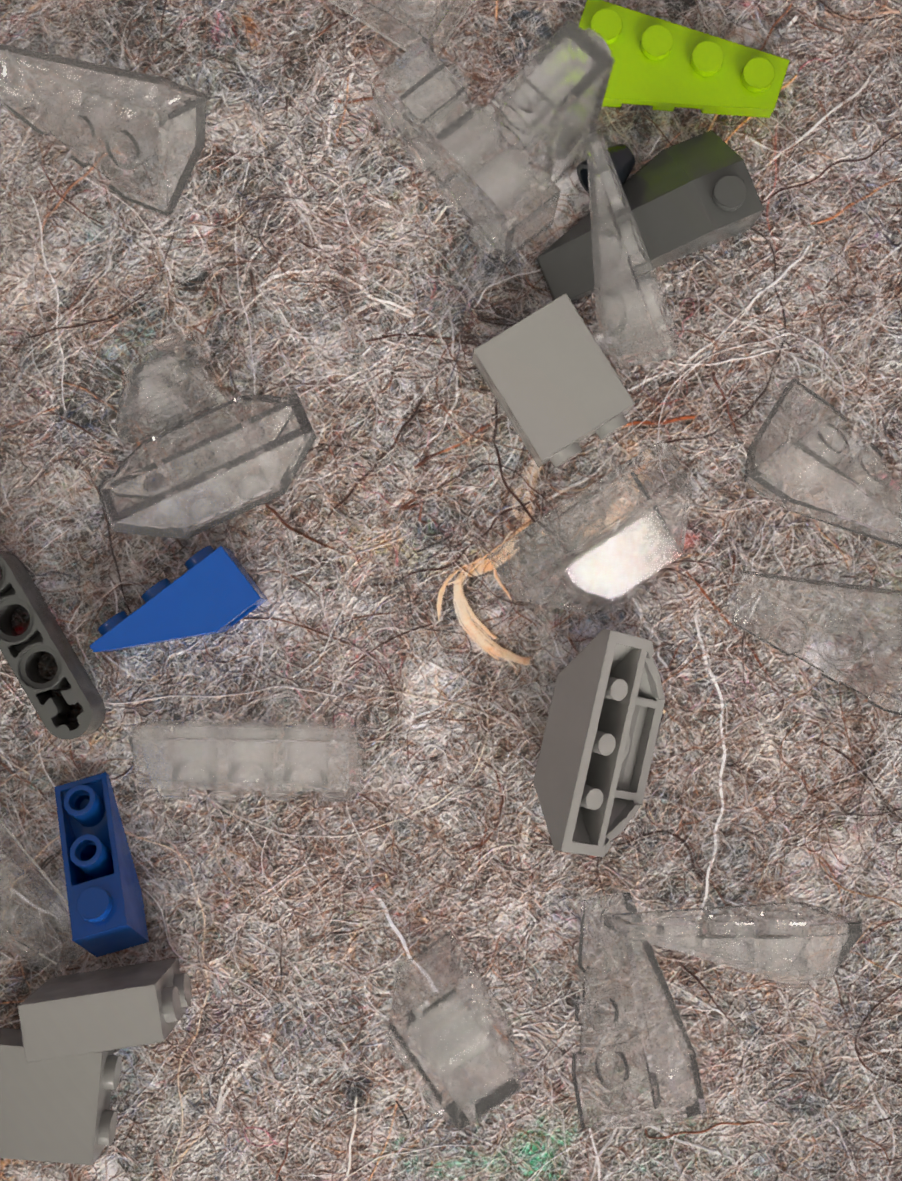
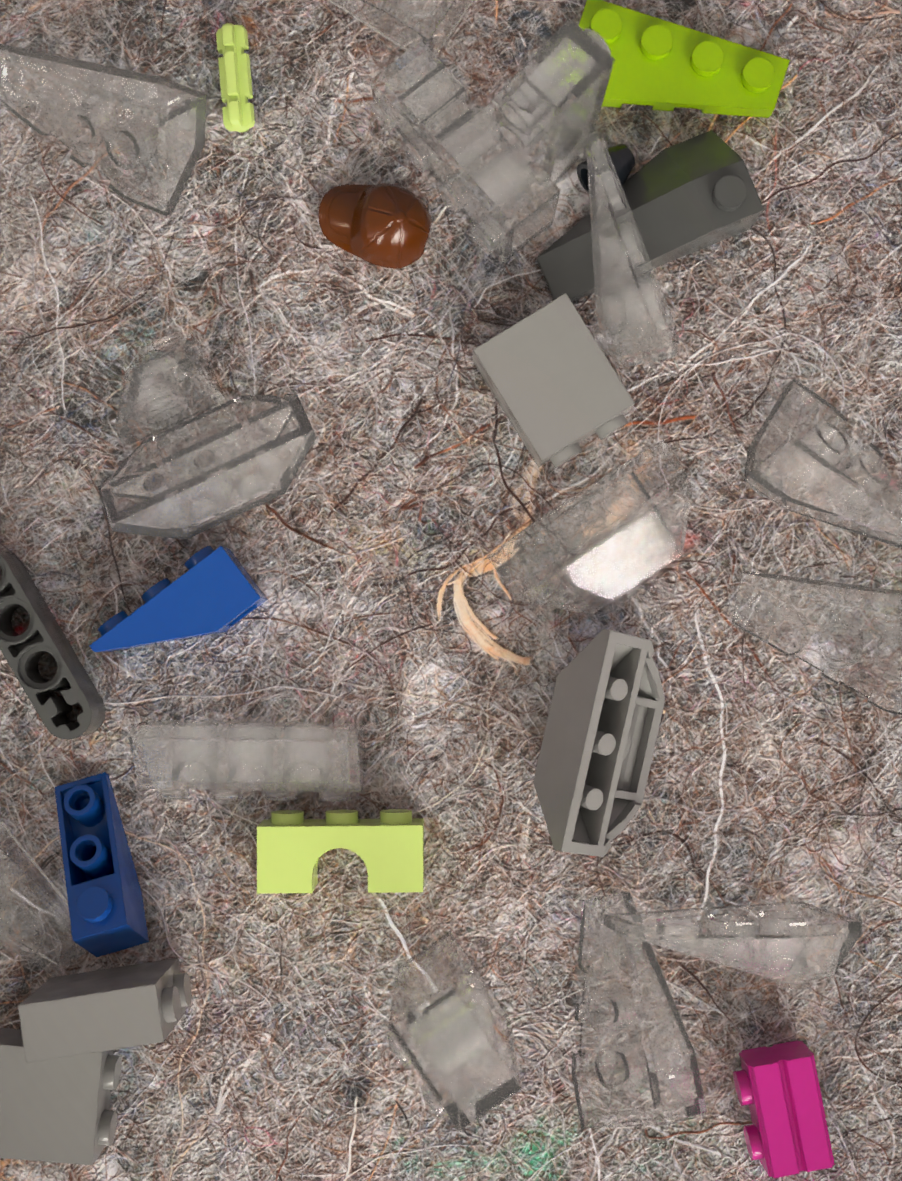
(235, 77): none -> yellowish green axle
(376, 223): none -> reddish brown piece
(388, 846): none -> yellowish green arch
(785, 1109): none -> dark pink brick

